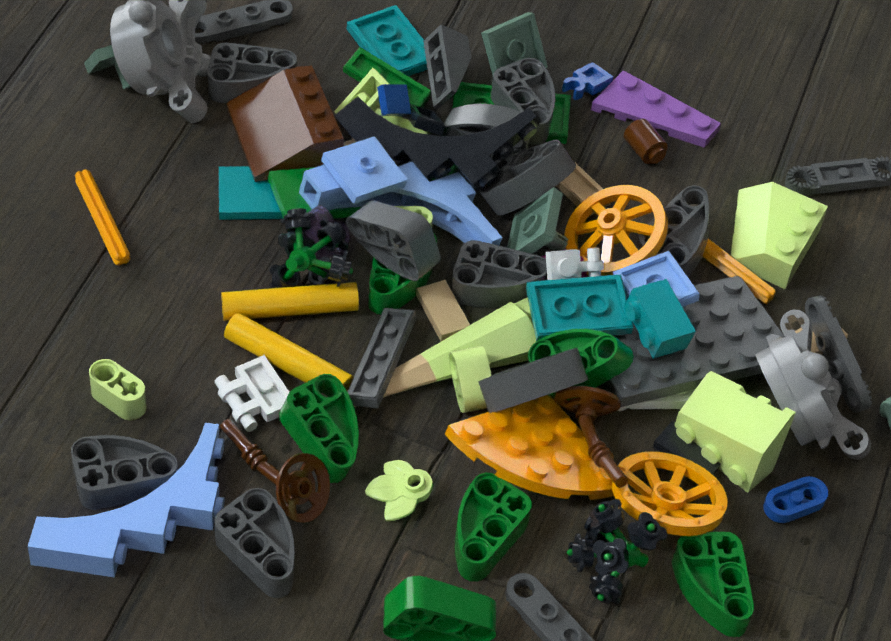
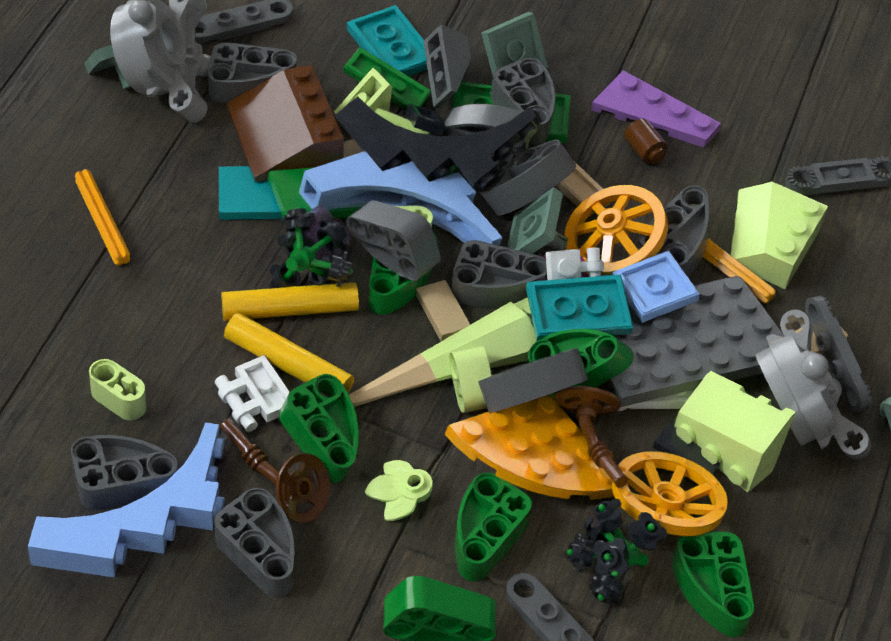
(364, 170): light blue plate -> none
(381, 357): dark grey tile -> none
(394, 100): blue tile -> none
(587, 79): blue plate -> none
(659, 318): teal brick -> none
(792, 499): blue plate -> none

